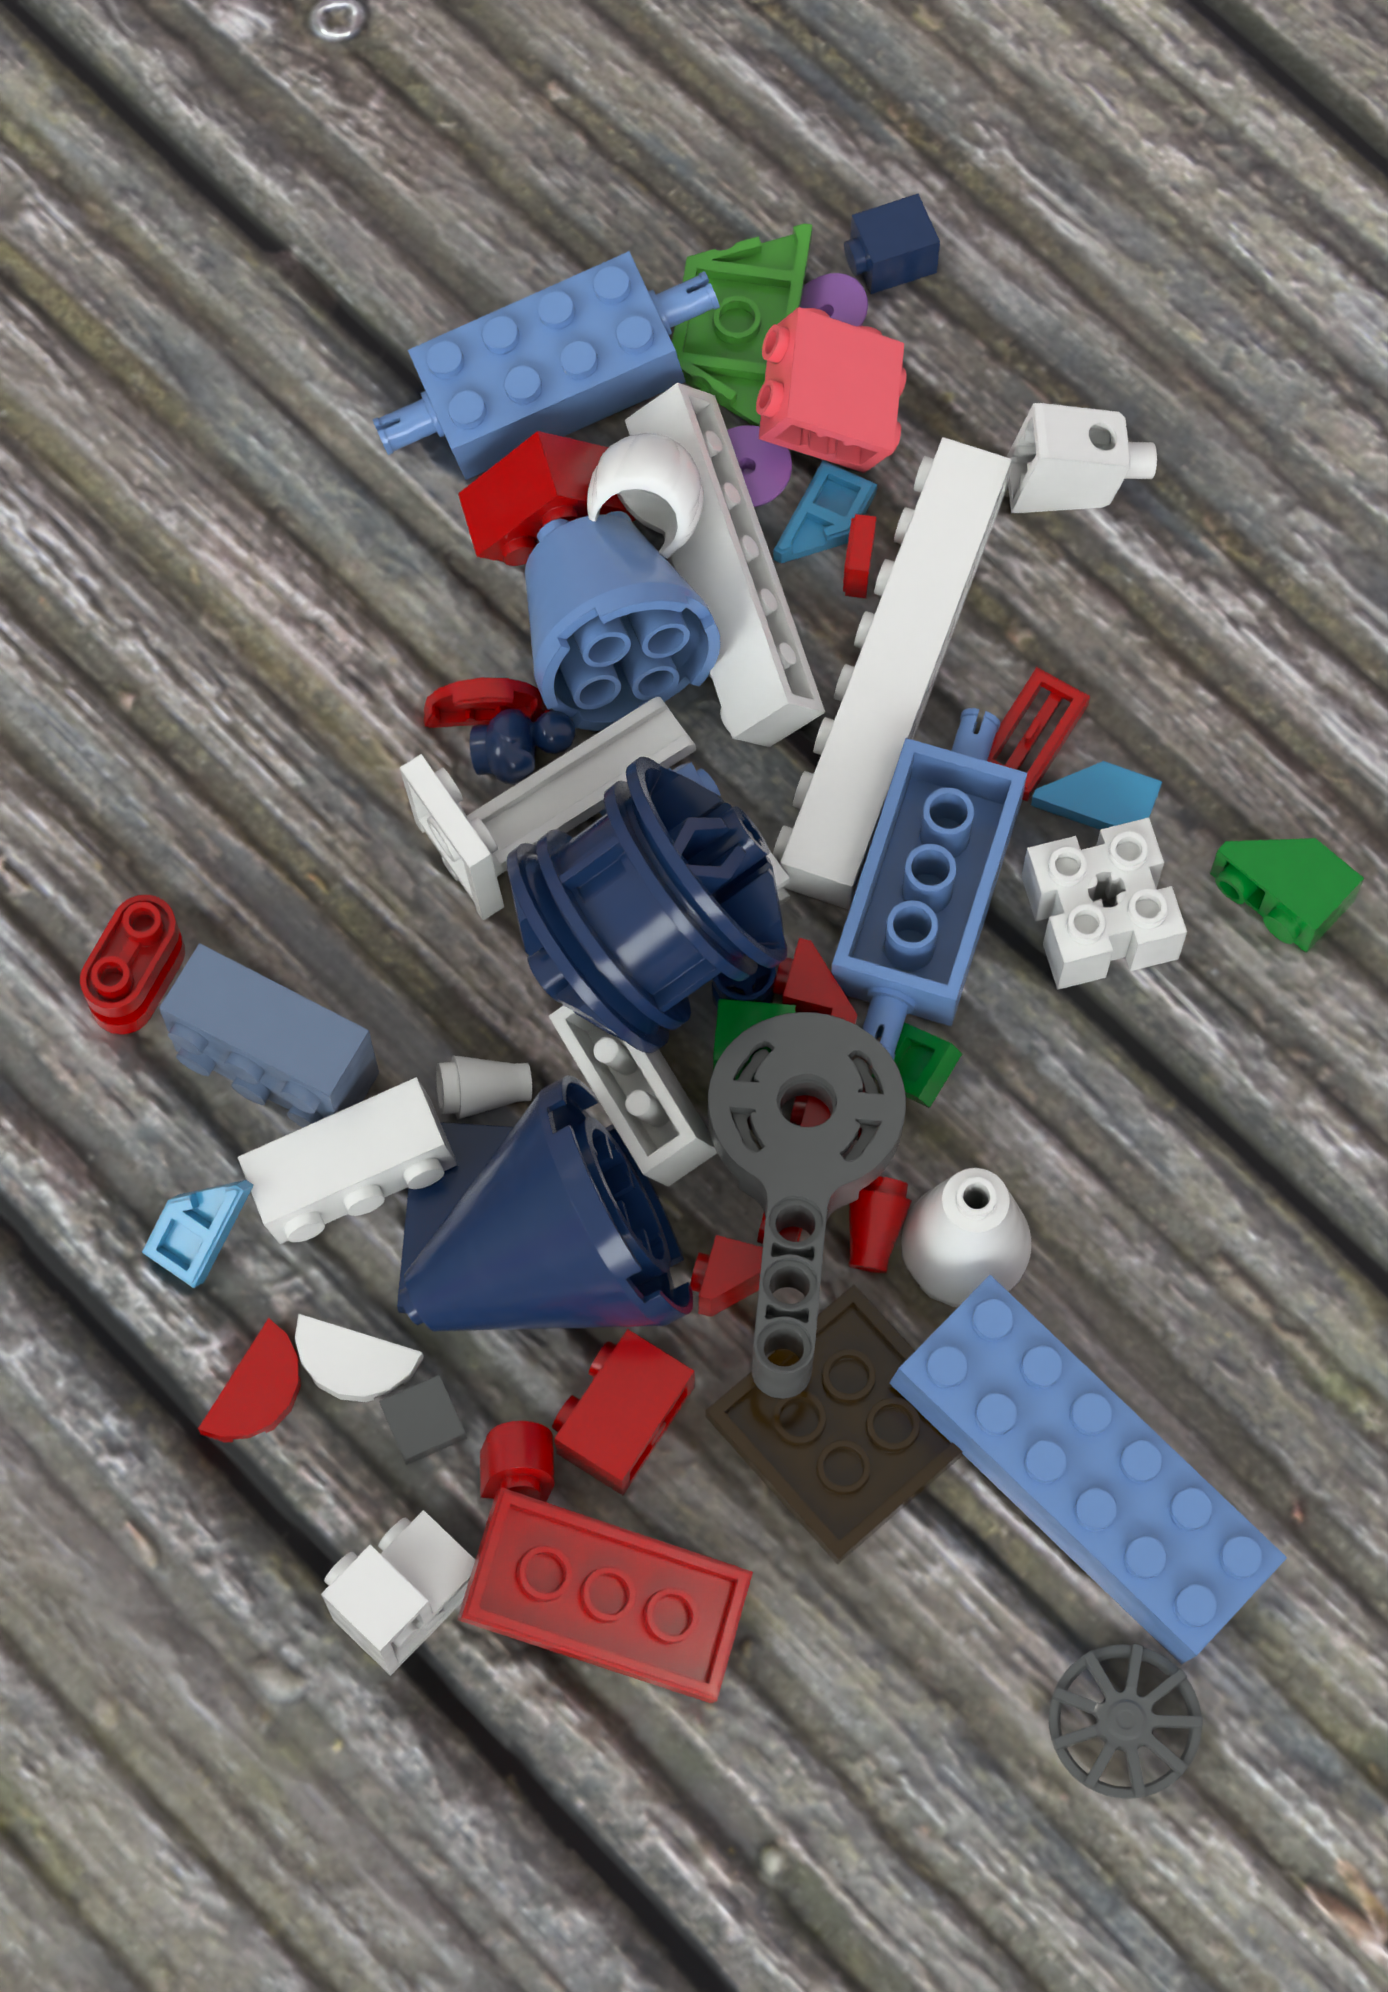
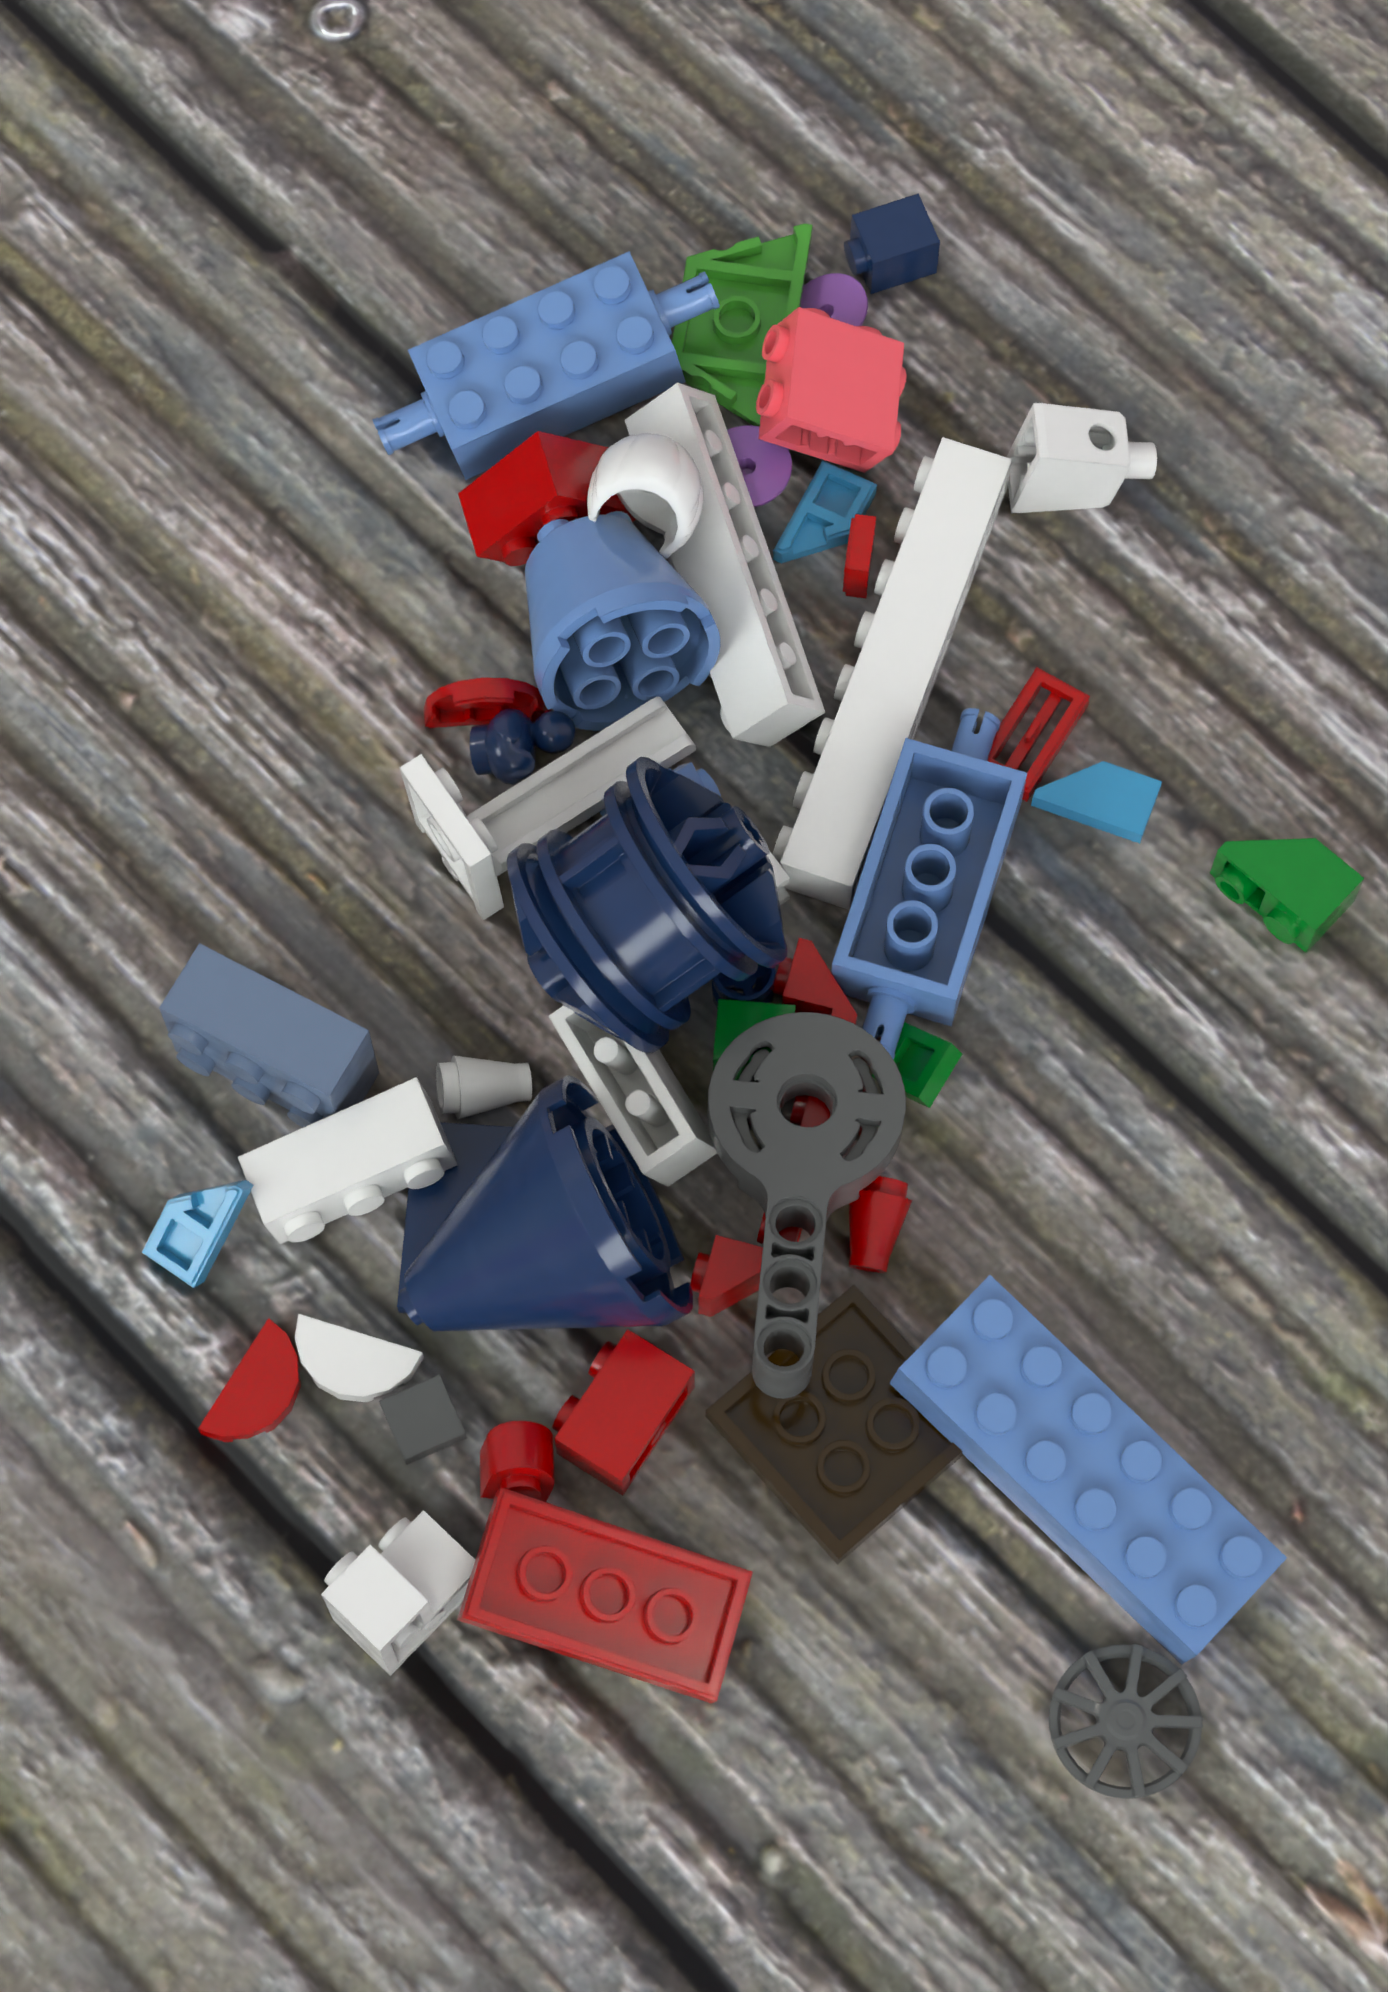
(132, 964): red brick -> none
(964, 1235): white cone -> none
(1084, 934): white brick -> none

